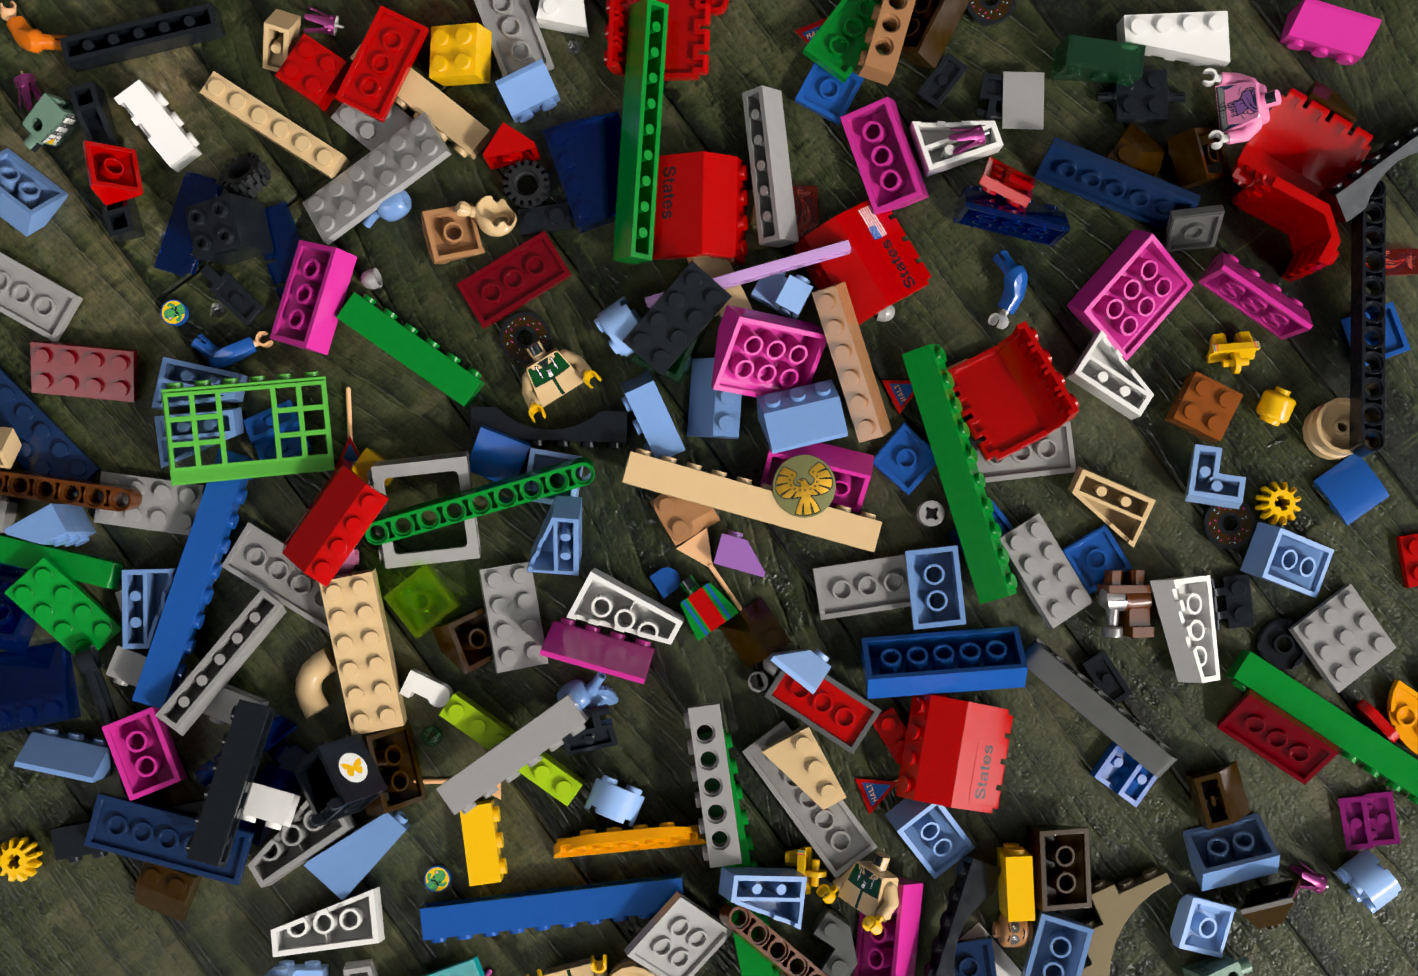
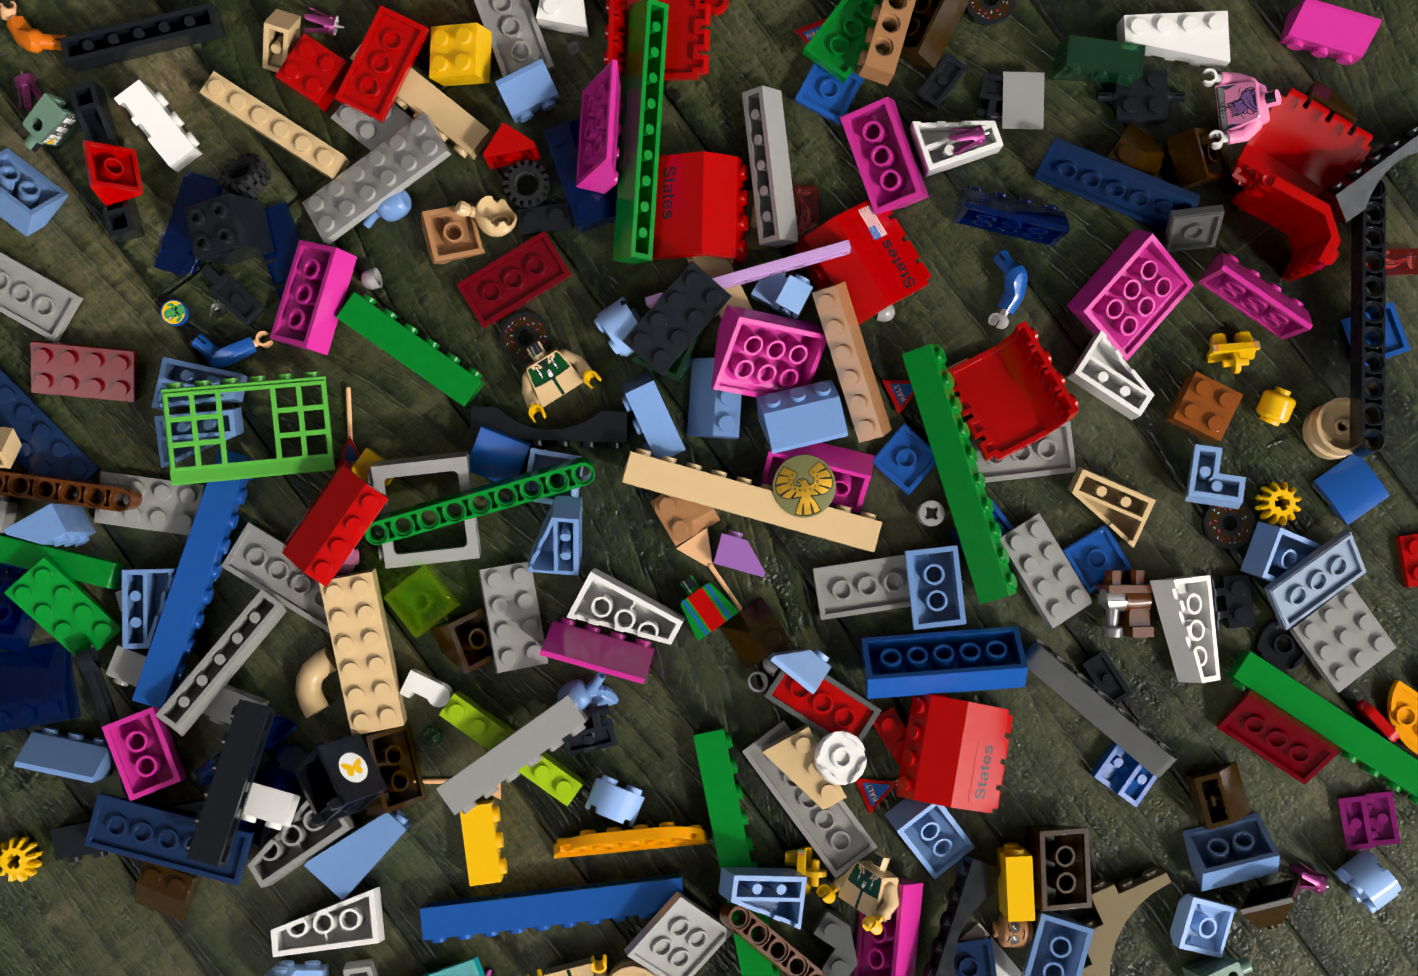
(261, 433): blue slope -> none
(438, 878): tile -> none
(600, 131): none -> dark pink slope
(666, 581): blue tile -> none
(729, 851): light grey brick -> none
(840, 758): none -> white tile
(1007, 181): red plate -> none
(1315, 579): none -> sand blue tile

